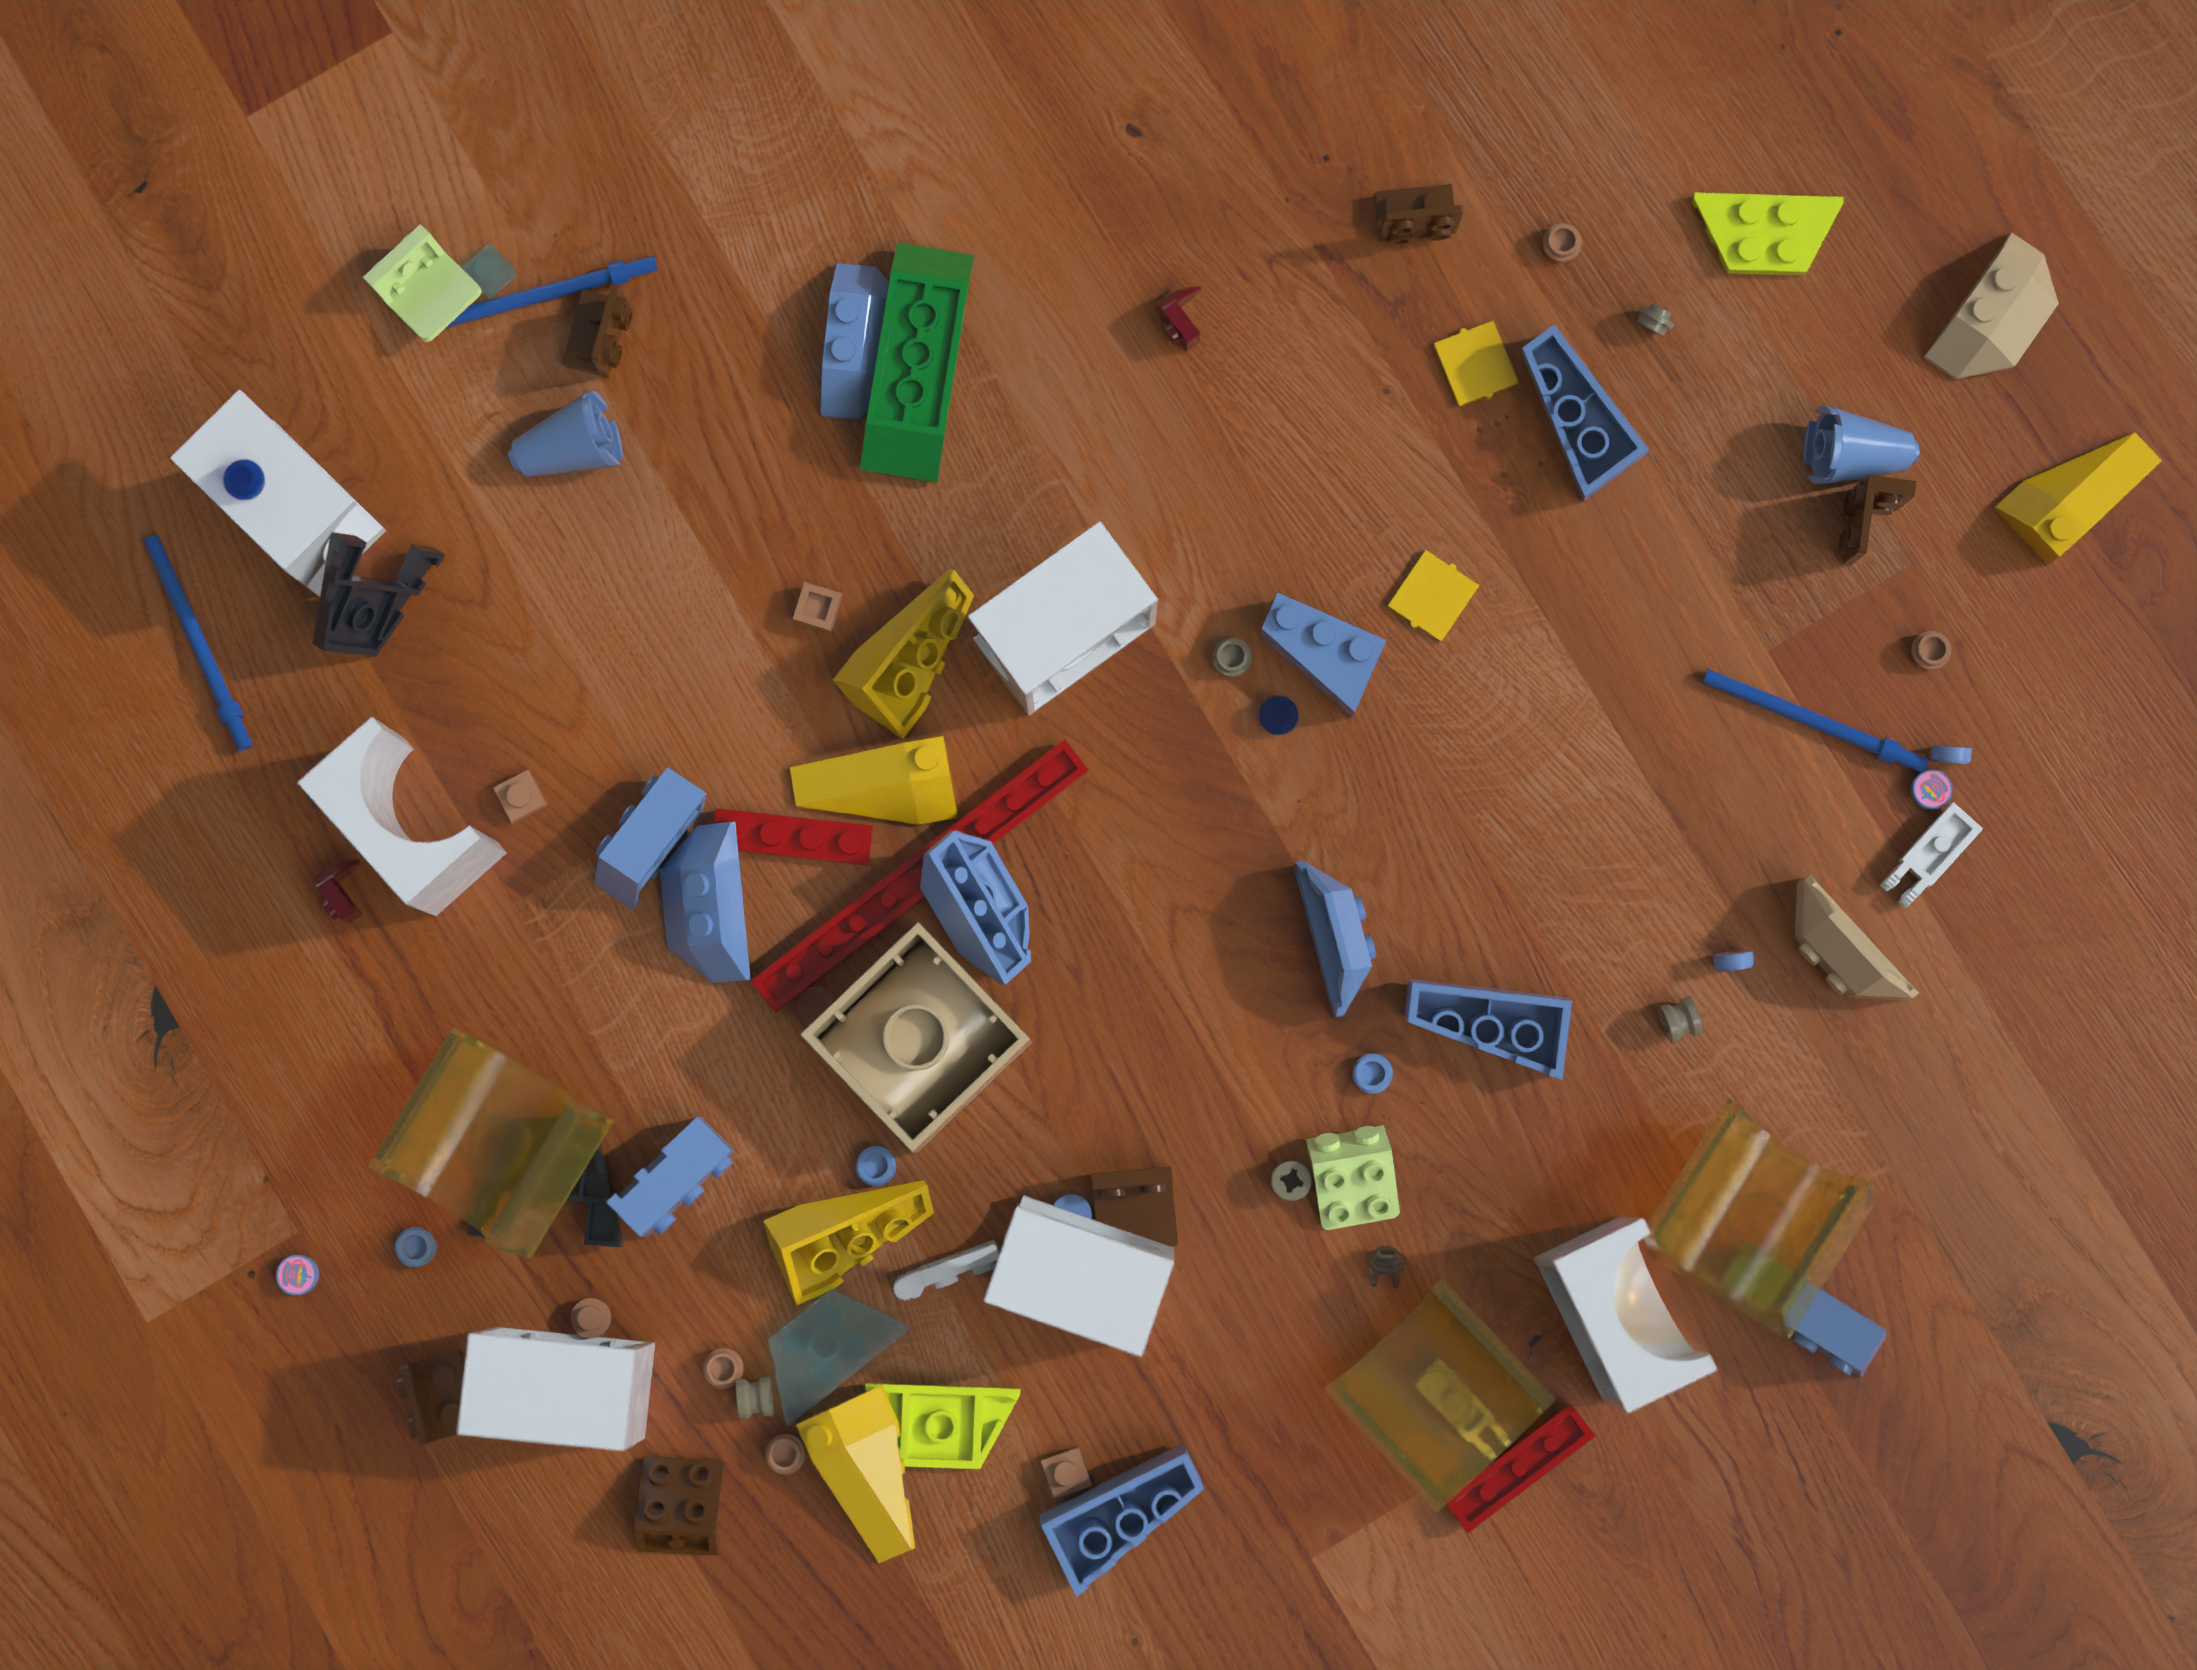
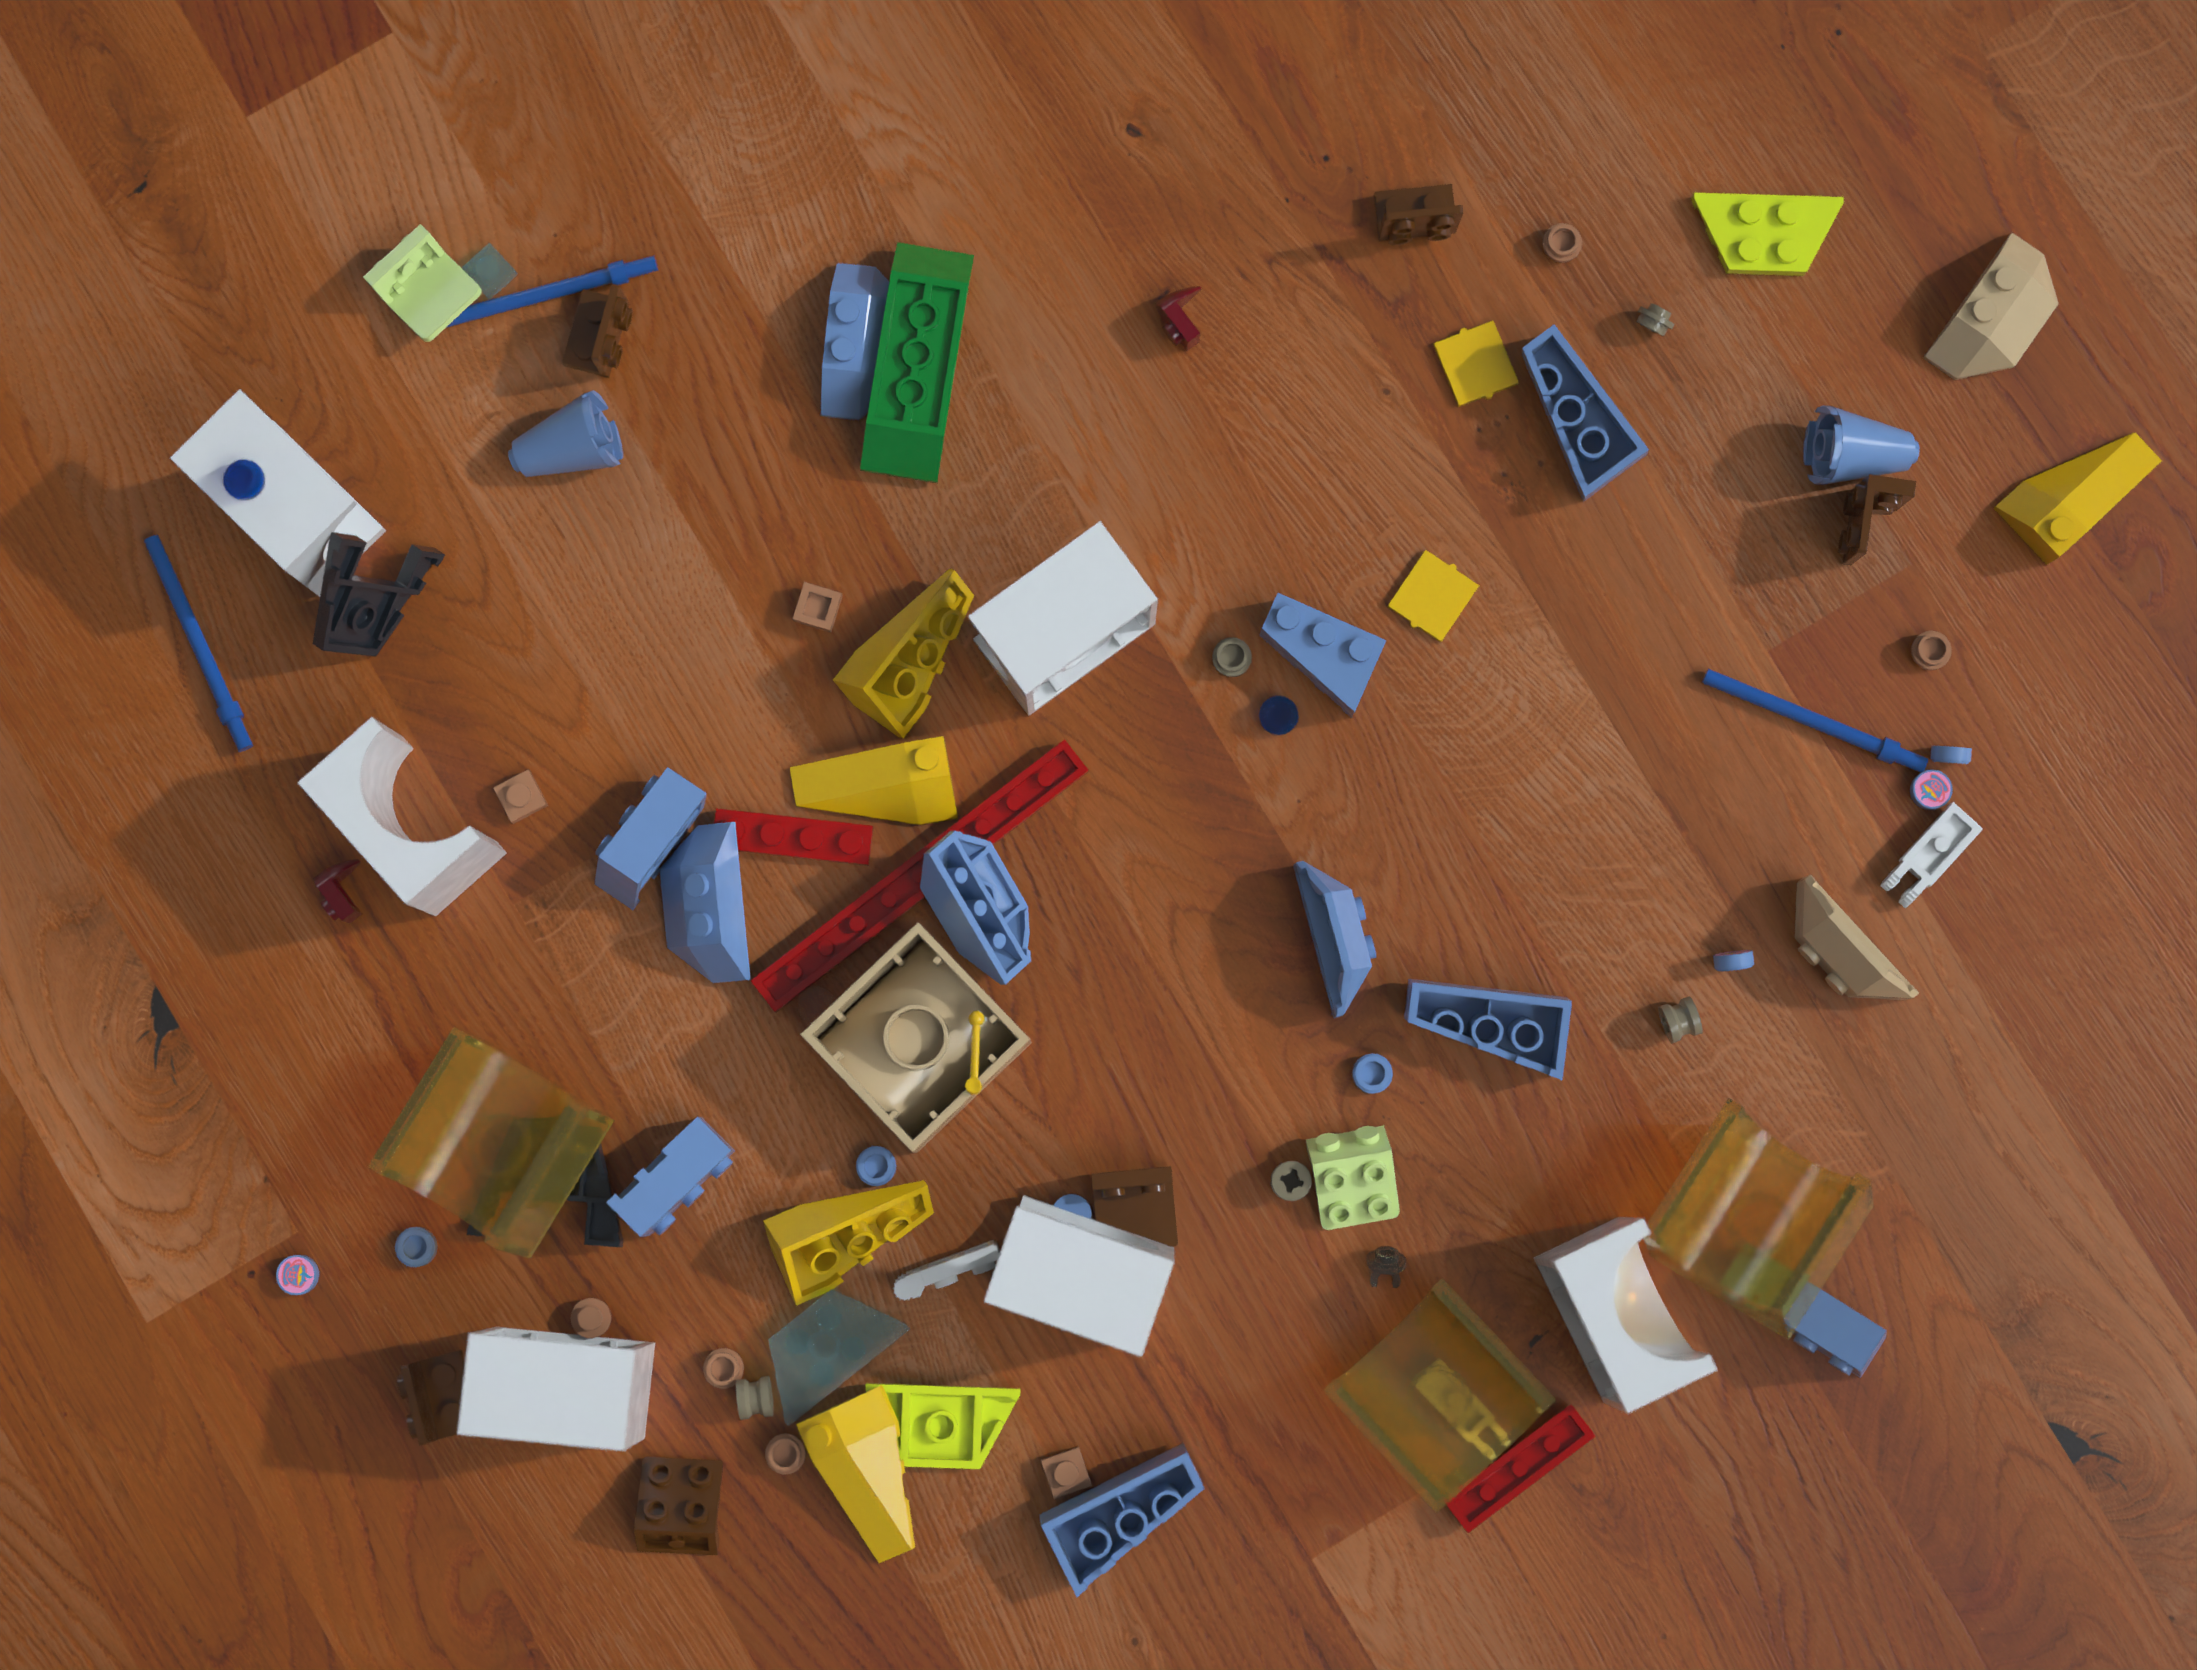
(973, 1084): none -> yellow hinge

